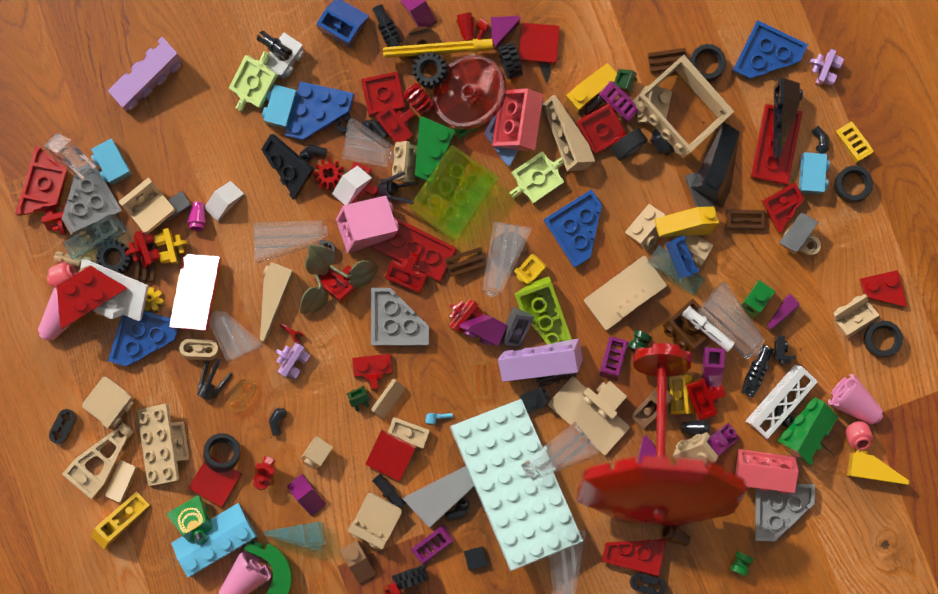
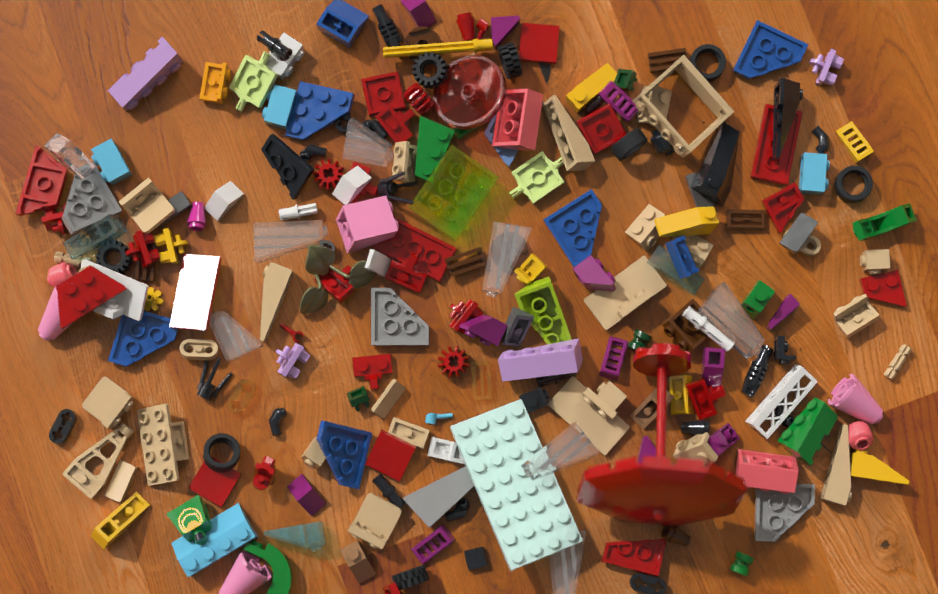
(214, 82): none -> light orange bracket
(297, 211): none -> white axle
(344, 451): none -> blue plate
(377, 263): none -> white slope
(445, 450): none -> white slope
(446, 364): none -> red gear
(592, 275): none -> magenta slope
(838, 477): none -> tan slope
(875, 261): none -> tan brick
(884, 222): none -> green arch
(897, 362): none -> tan axle
(898, 339): black tyre -> none

